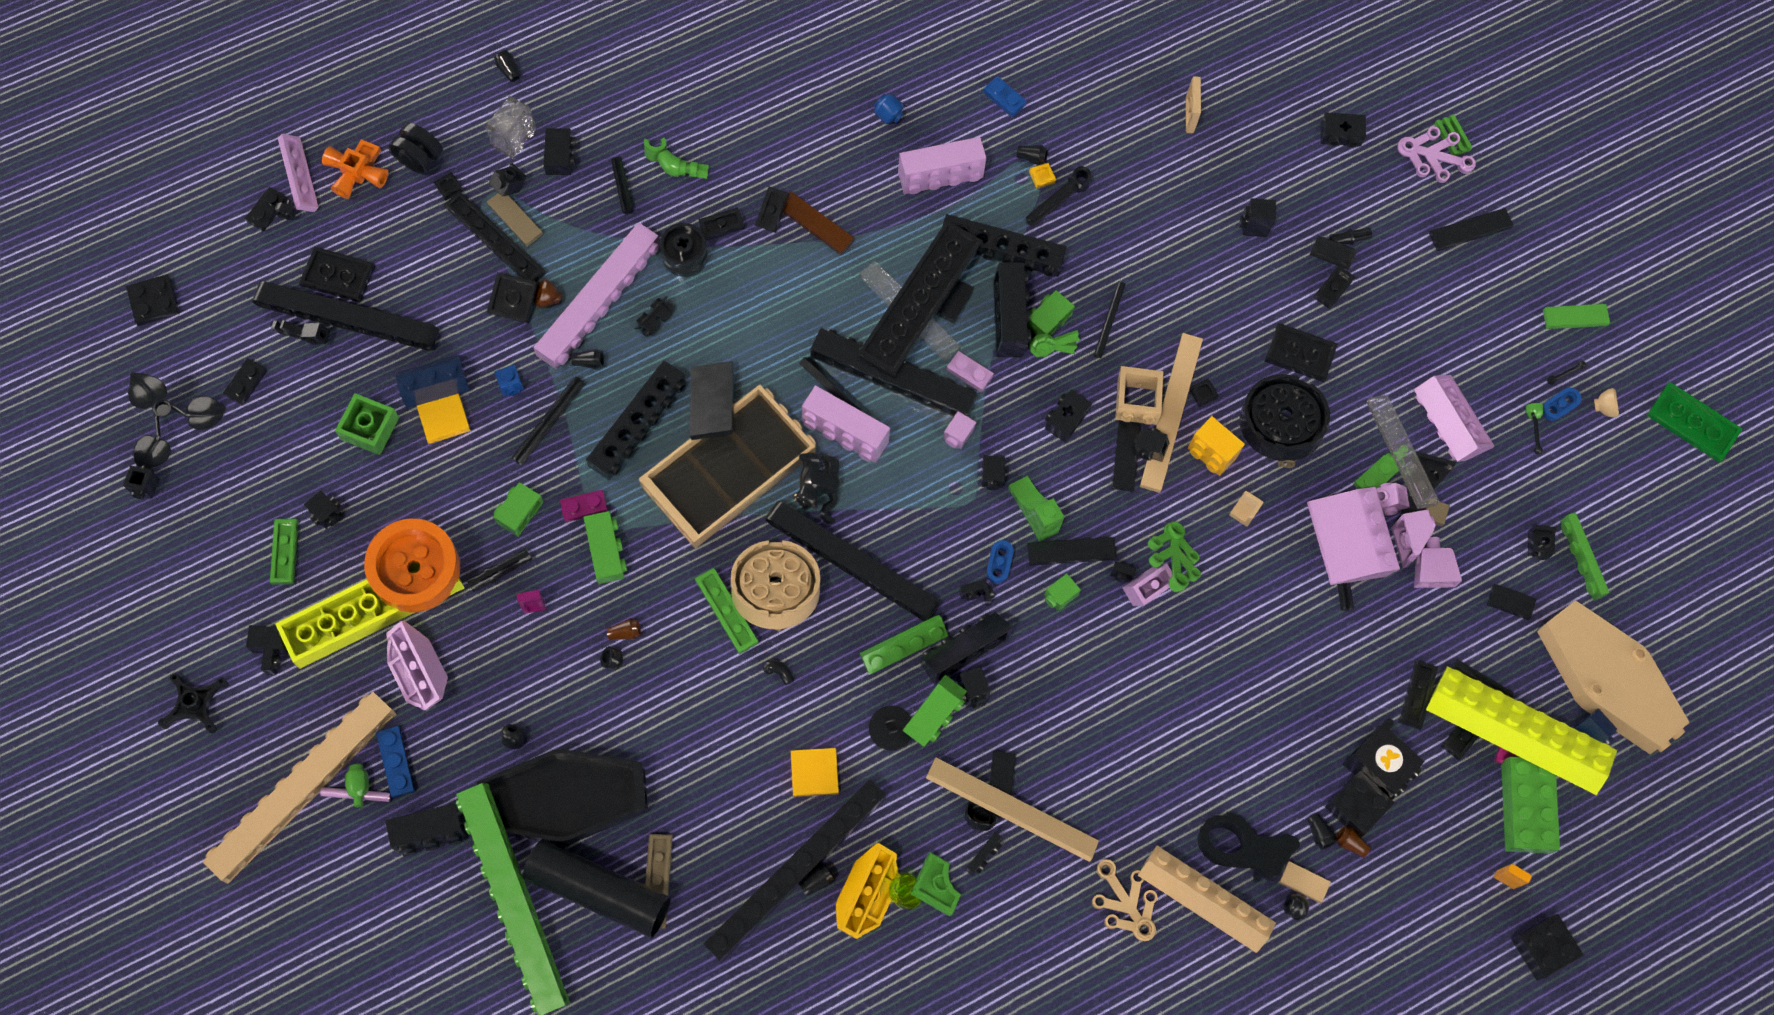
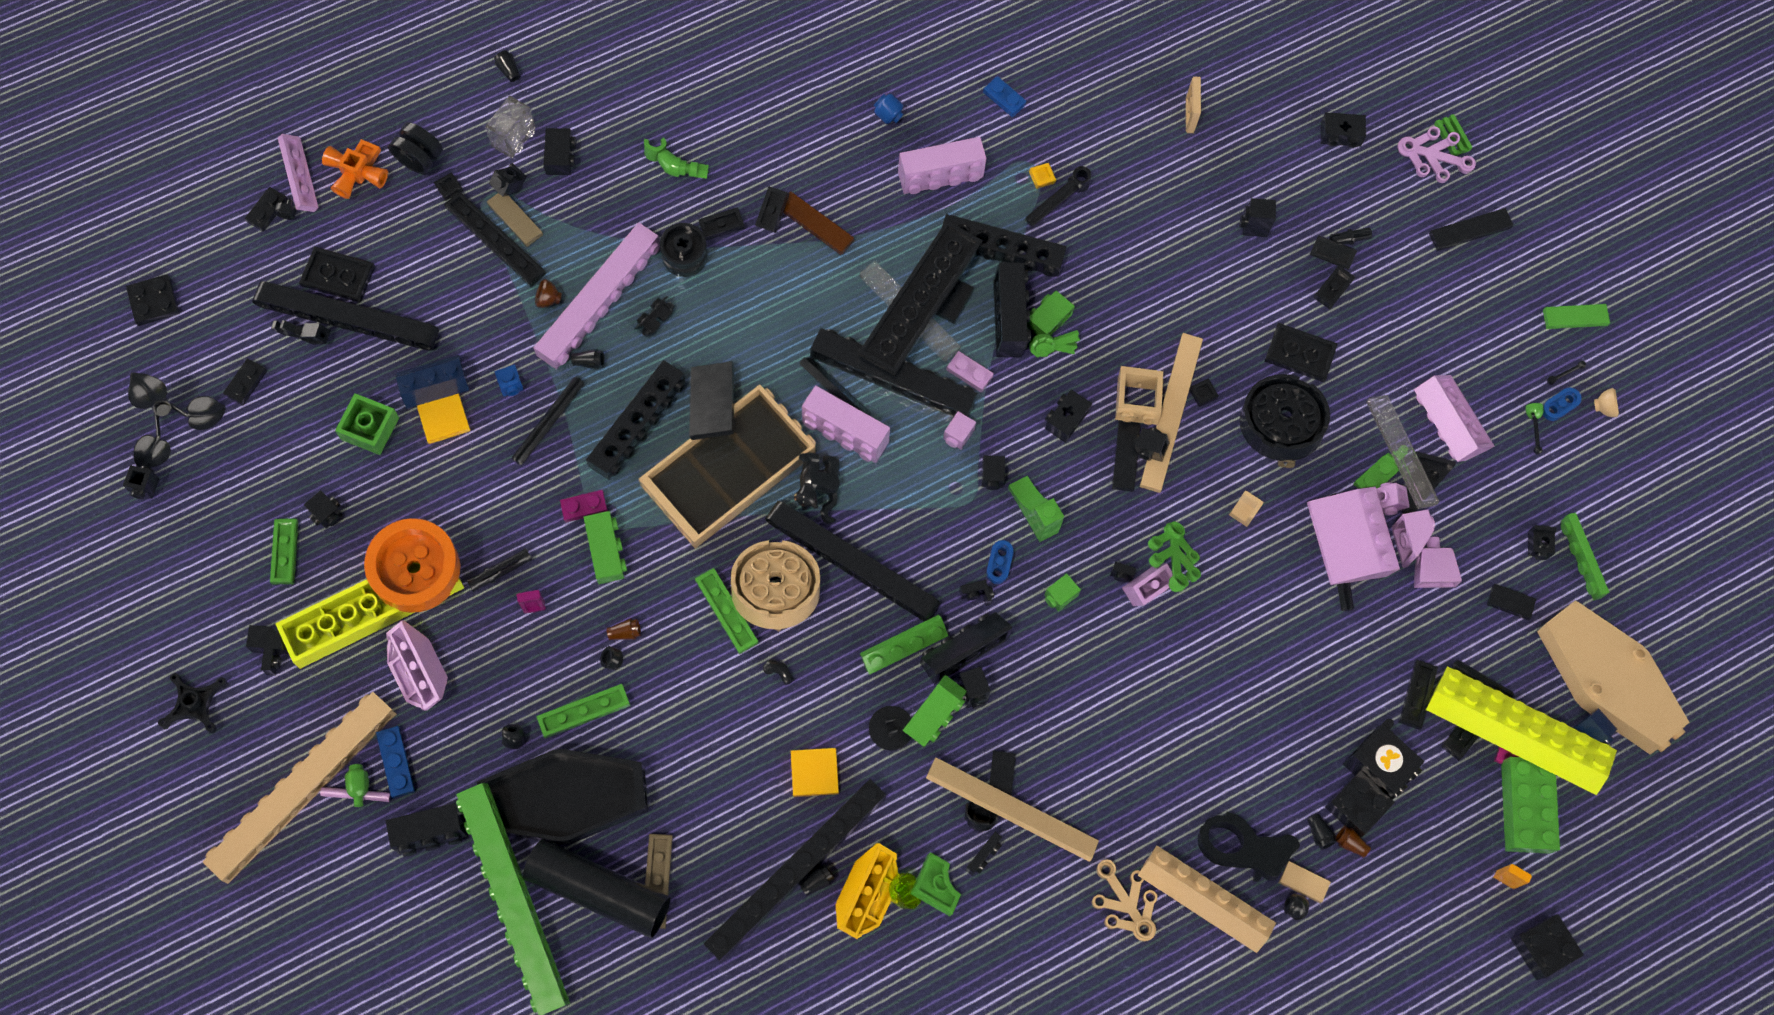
(512, 297): black tile -> none
(518, 509): bright green brick -> none
(583, 711): none -> bright green plate
(622, 186): black axle -> none
(1035, 153): black cone -> none
(1071, 551): black tile -> none
(1109, 320): black bar -> none
(1215, 446): yellow brick -> none
(1439, 513): dark tan tile -> none
(1694, 422): green tile -> none

